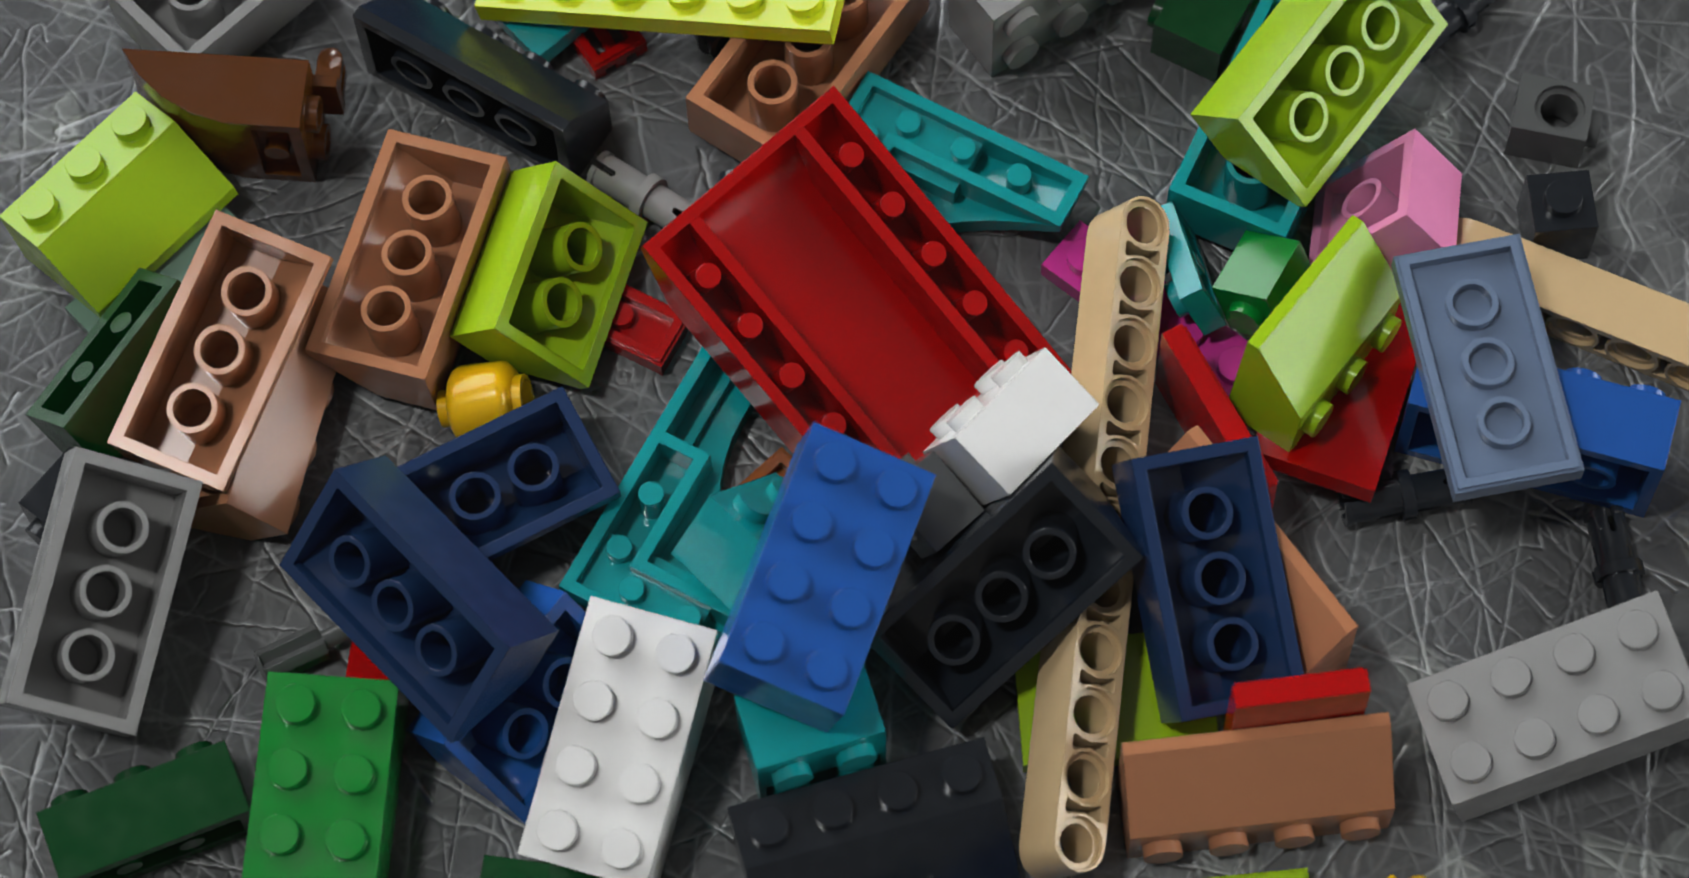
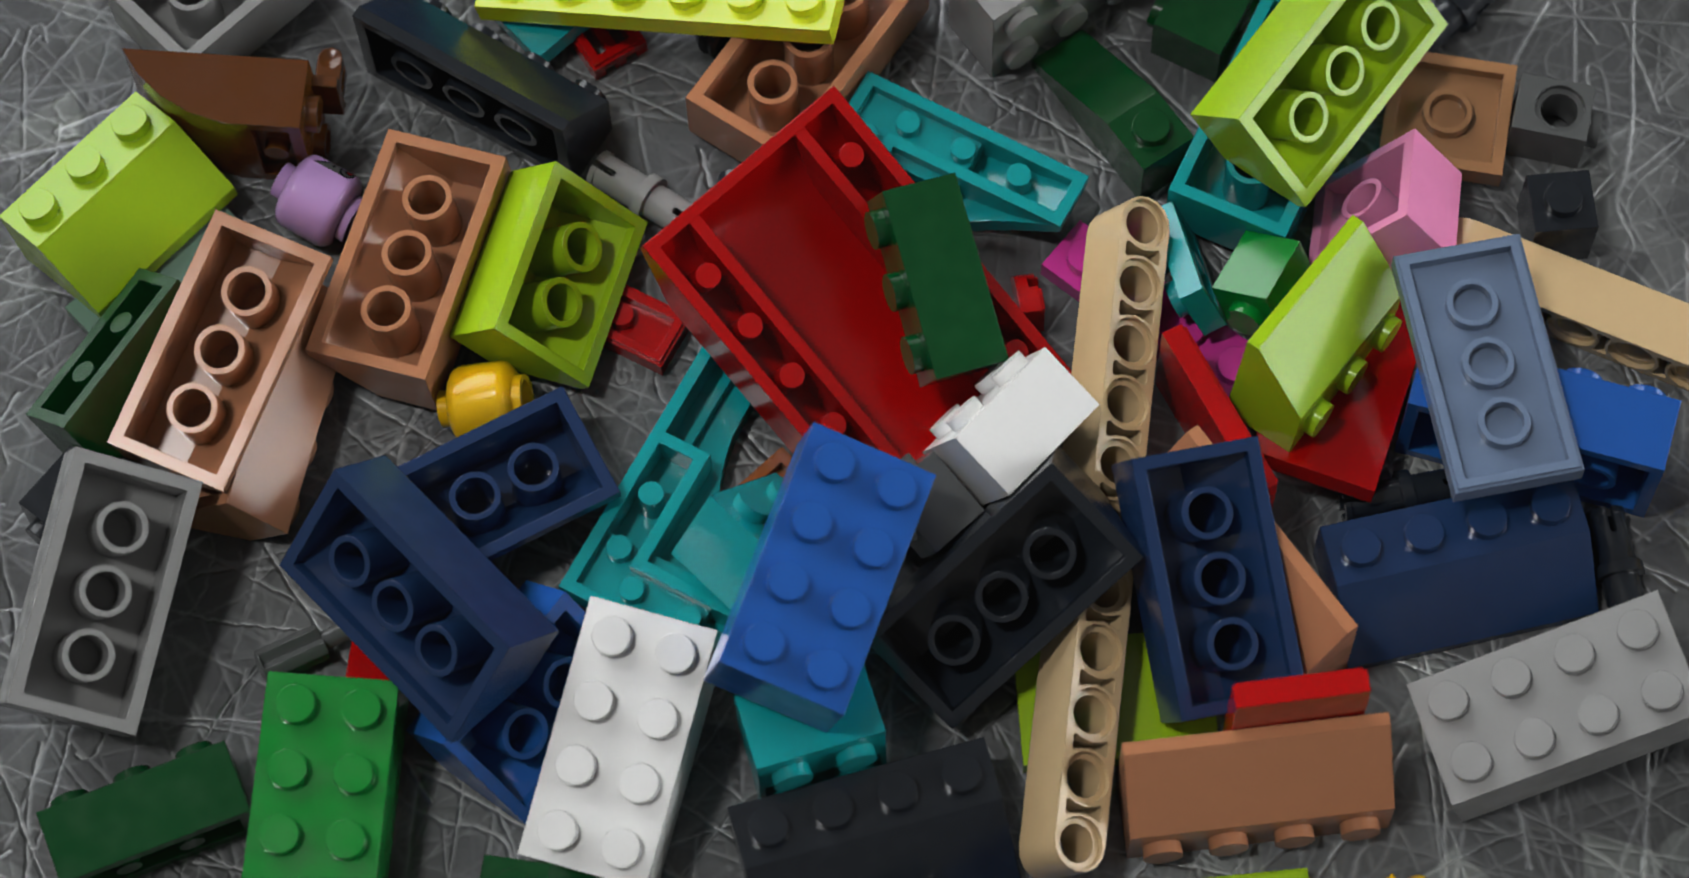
(317, 200): none -> lavender head
(935, 280): none -> dark green brick
(1029, 298): none -> red tile
(1117, 112): none -> dark green slope
(1459, 109): none -> medium nougat plate
(1460, 571): none -> dark blue slope

